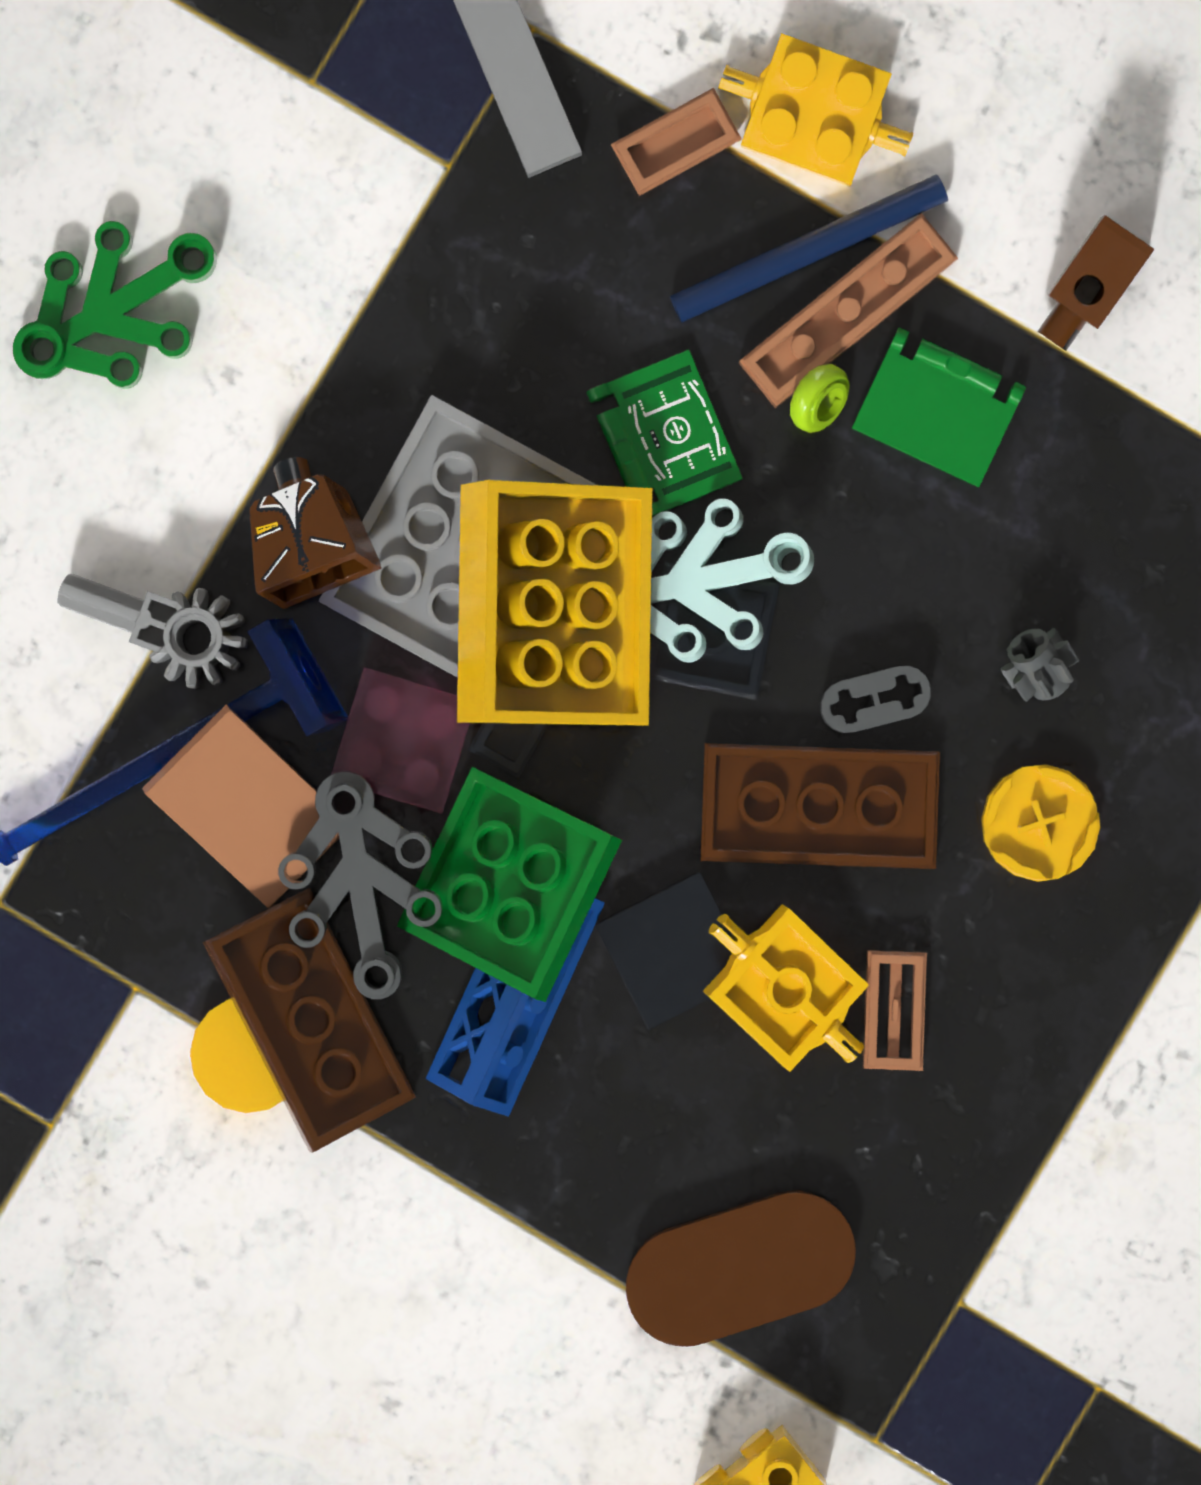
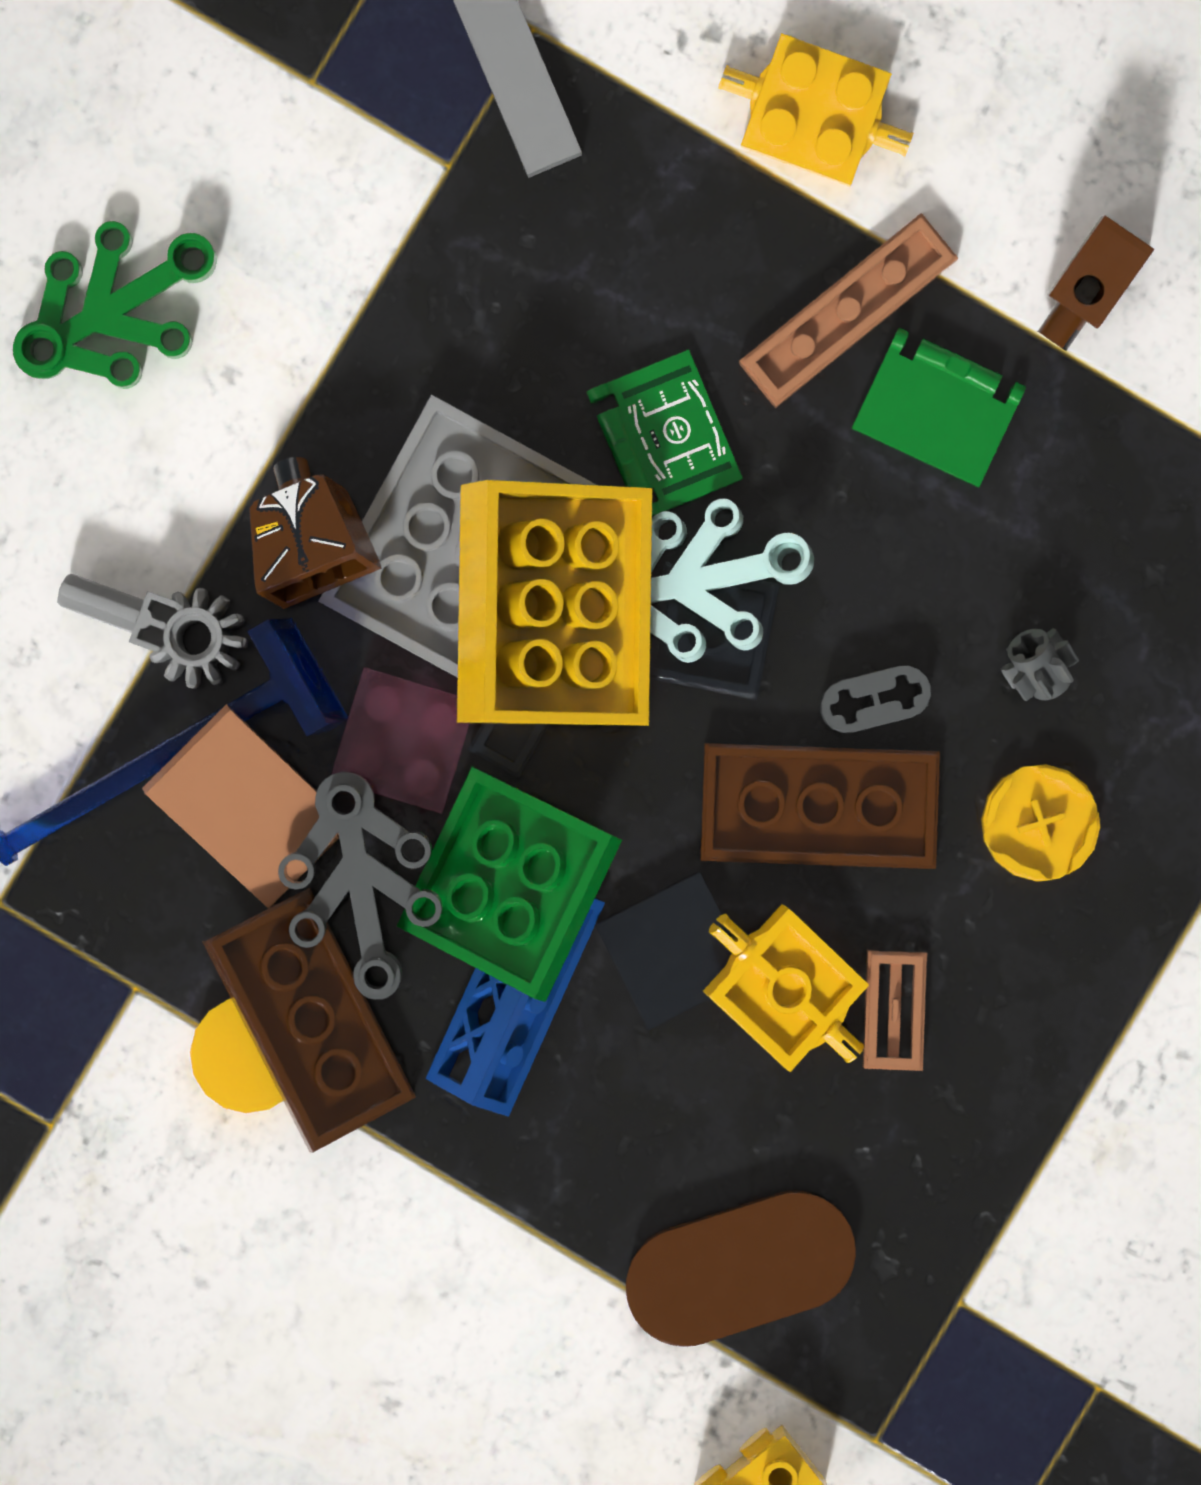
(676, 142): nougat tile -> none
(809, 248): dark blue piece -> none
(819, 398): lime piece -> none

